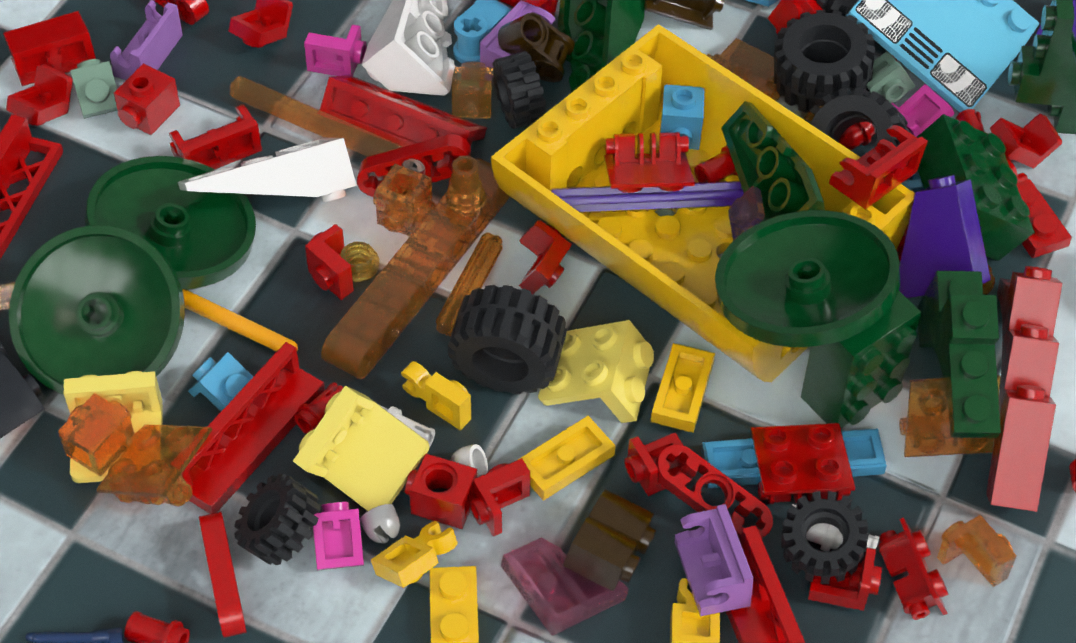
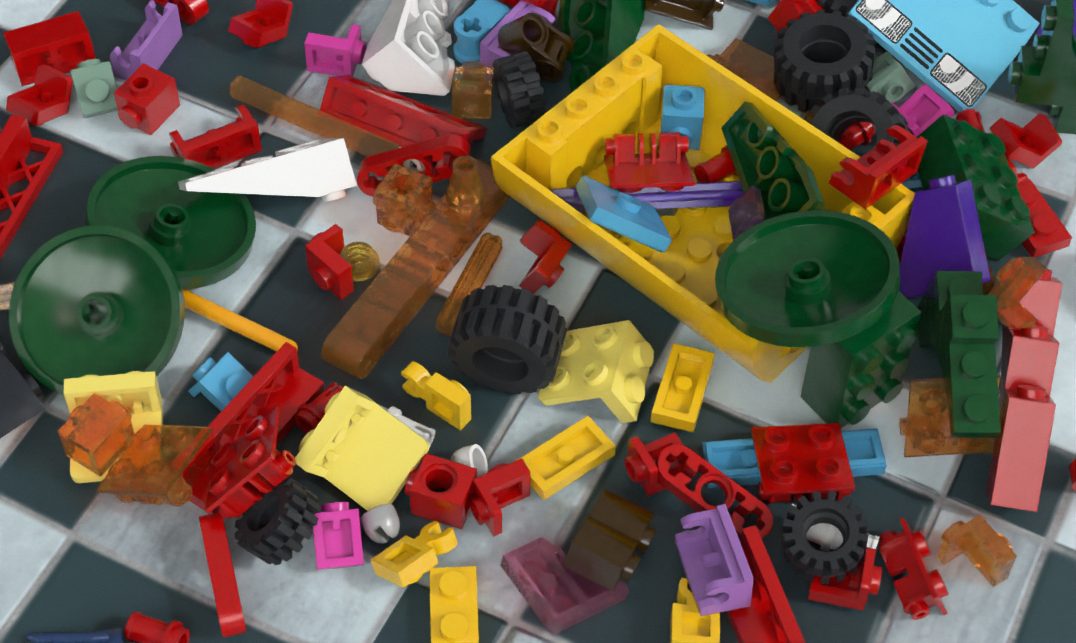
(248, 468): none -> red hinge
(623, 214): none -> dark azure plate
(1014, 283): none -> clear orange bracket

